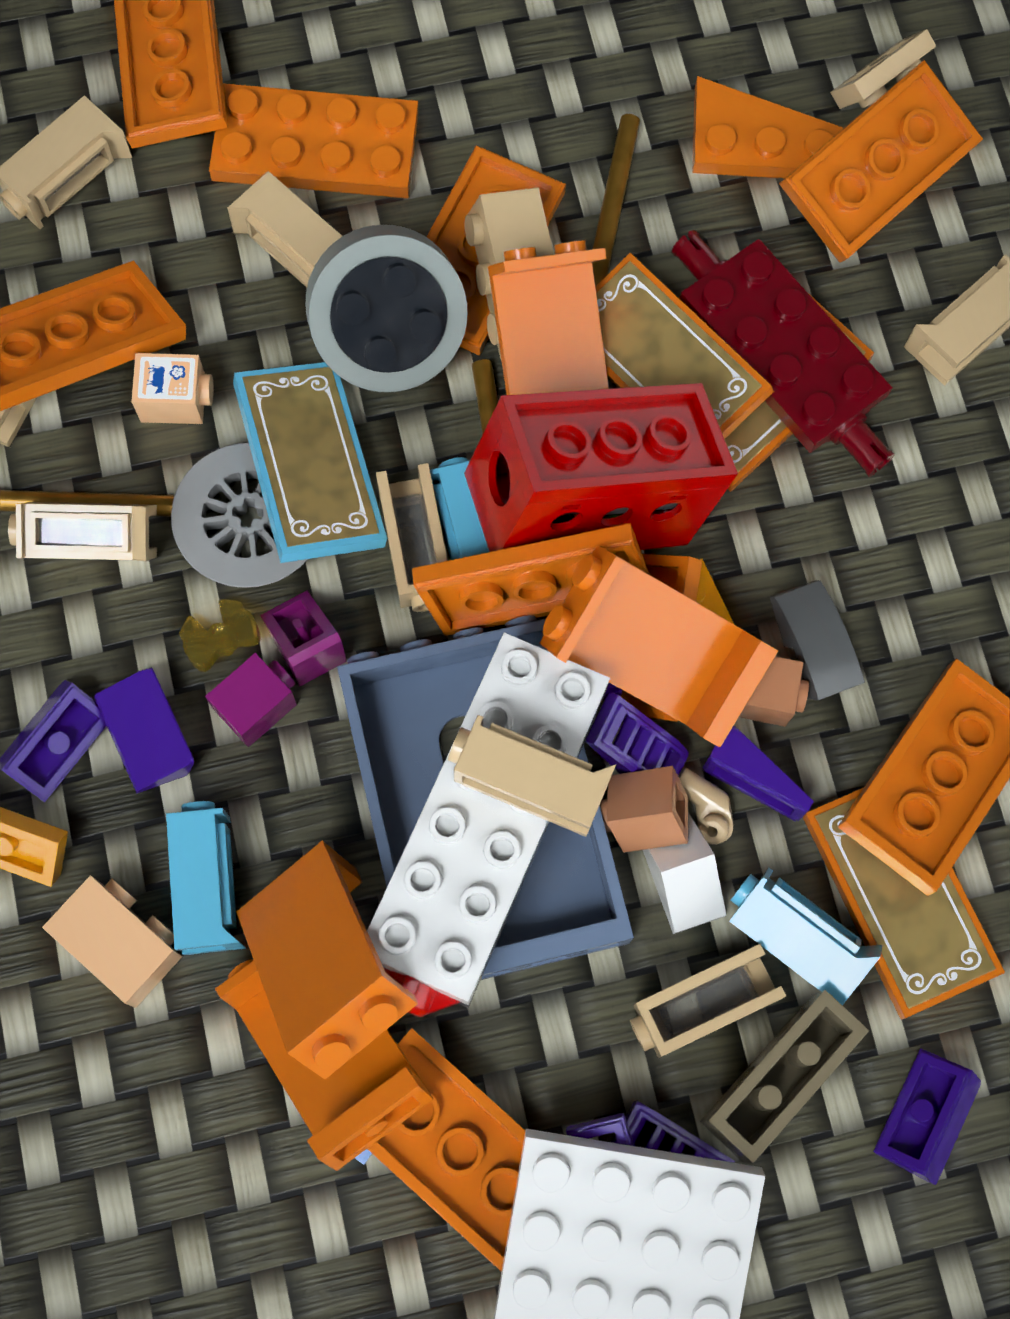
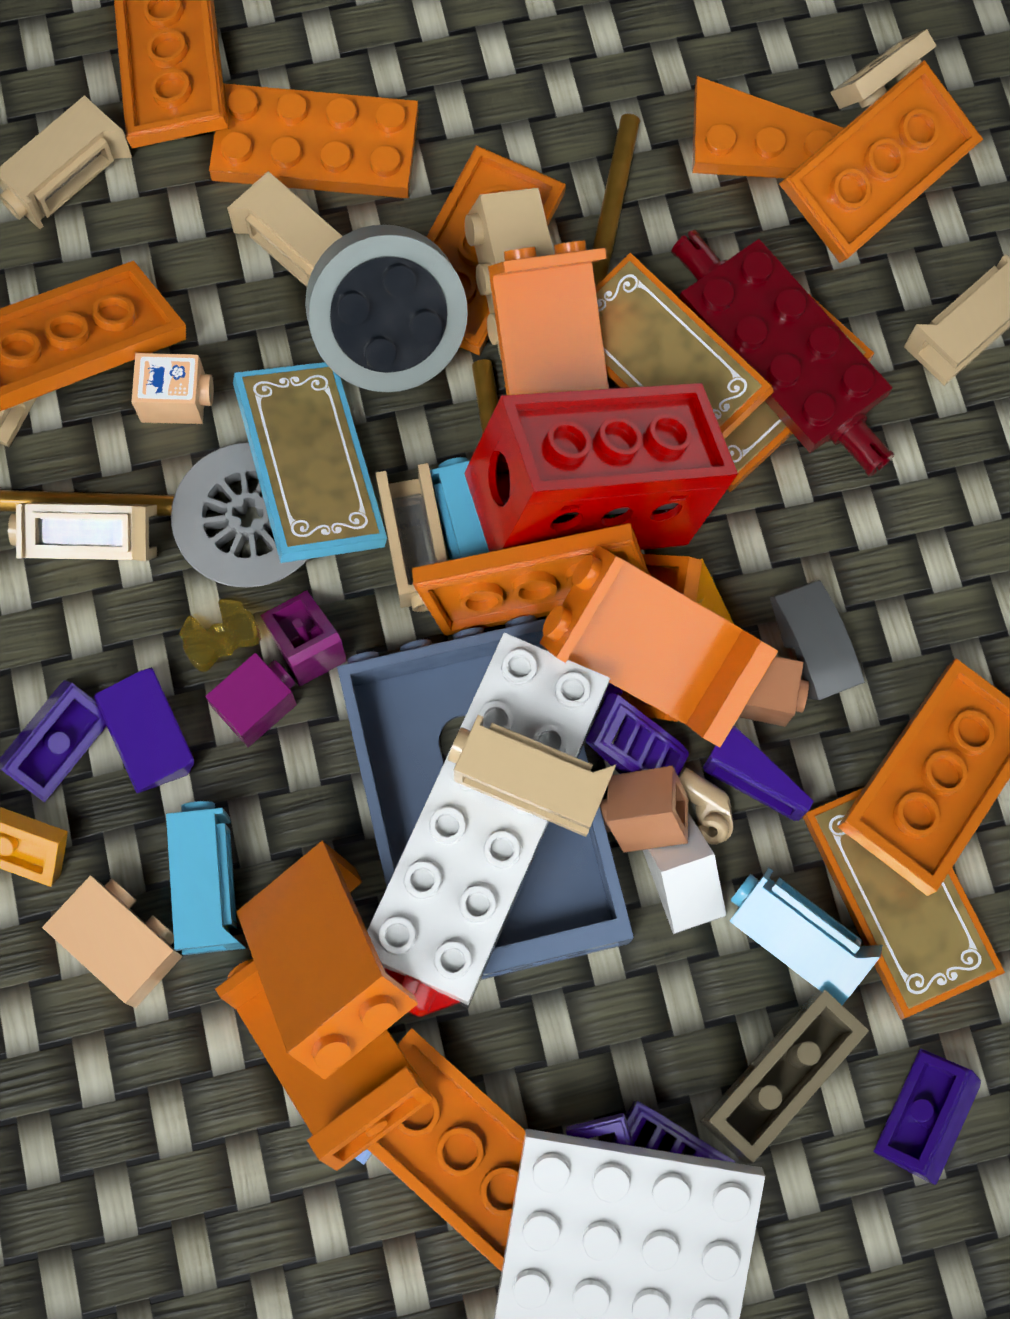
(704, 1002): window -> none

